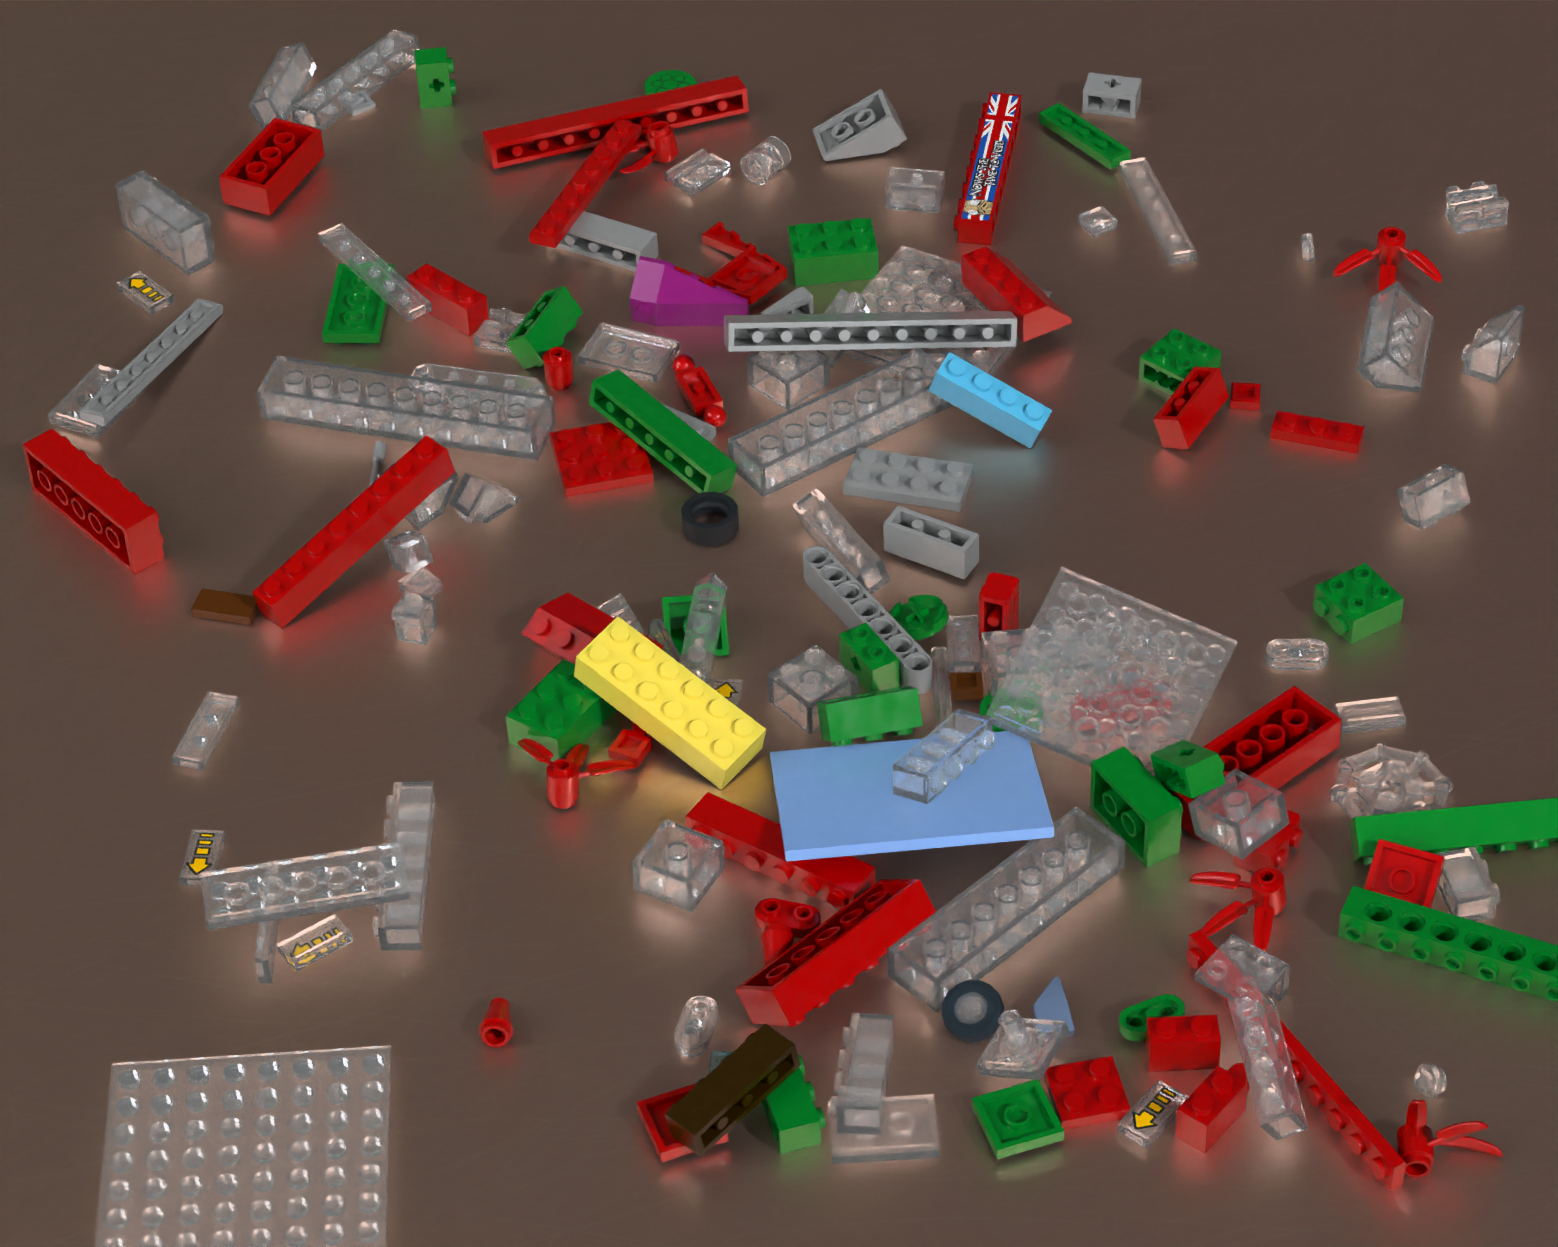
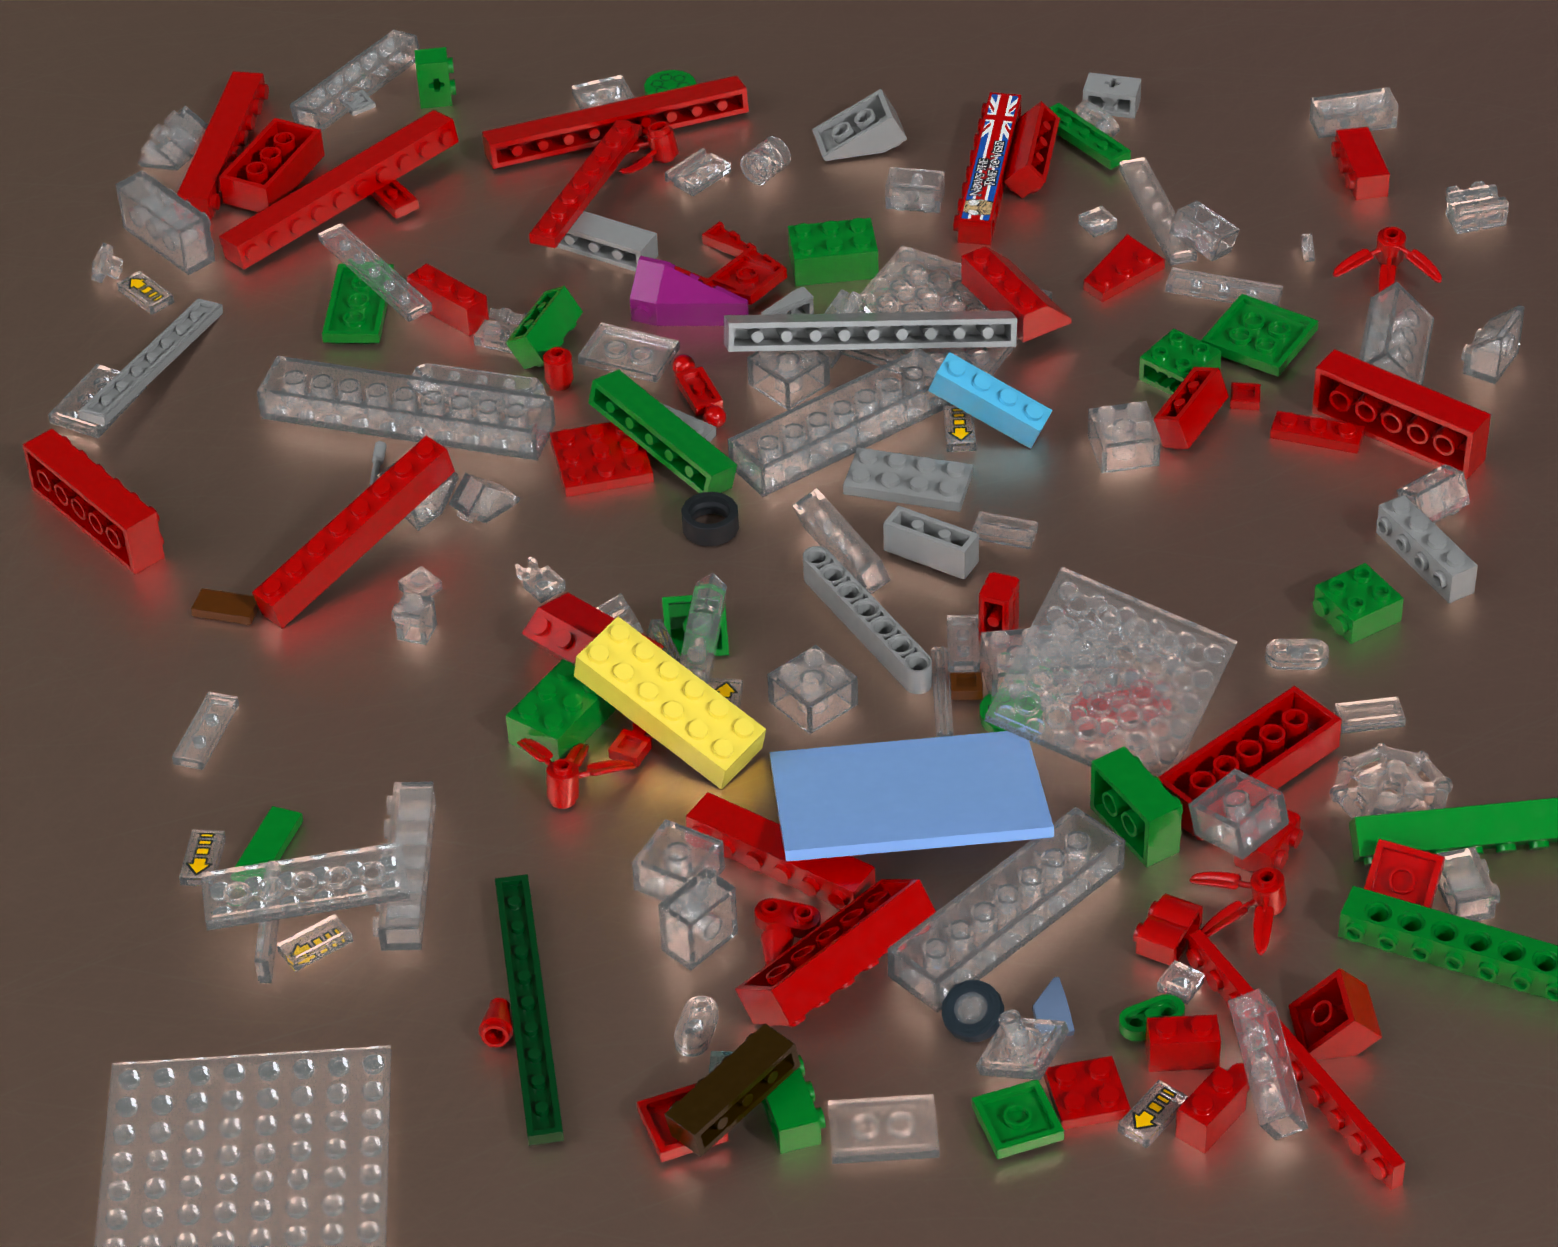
(105, 264): none -> clear tile
(174, 141): none -> clear slope
(224, 139): none -> red brick
(272, 837): none -> green tile
(282, 84): clear brick -> none
(338, 189): none -> red brick
(396, 199): none -> red plate
(408, 551): clear brick -> none
(529, 1011): none -> dark green plate
(540, 583): none -> clear plate
(601, 92): none -> clear plate
(698, 918): none -> clear brick
(864, 1074): clear brick -> none
(869, 658): green brick -> none
(869, 715): green brick -> none
(921, 616): green tile -> none
(942, 756): clear brick -> none
(959, 430): none -> clear tile
(1005, 530): none -> clear tile
(1031, 150): none -> red brick
(1097, 118): none -> clear plate
(1122, 268): none -> red wing
(1124, 437): none -> clear brick
(1167, 929): none -> red brick
(1180, 981): none -> clear plate
(1188, 768): green brick -> none
(1204, 230): none -> clear brick
(1220, 287): none -> clear tile
(1242, 968): clear bracket -> none
(1261, 334): none -> green plate
(1335, 1017): none -> red slope
(1361, 163): none -> red brick
(1365, 108): none -> clear brick
(1401, 413): none -> red brick
(1417, 1143): red plant -> none
(1426, 549): none -> light grey brick
(1430, 1080): clear plate -> none

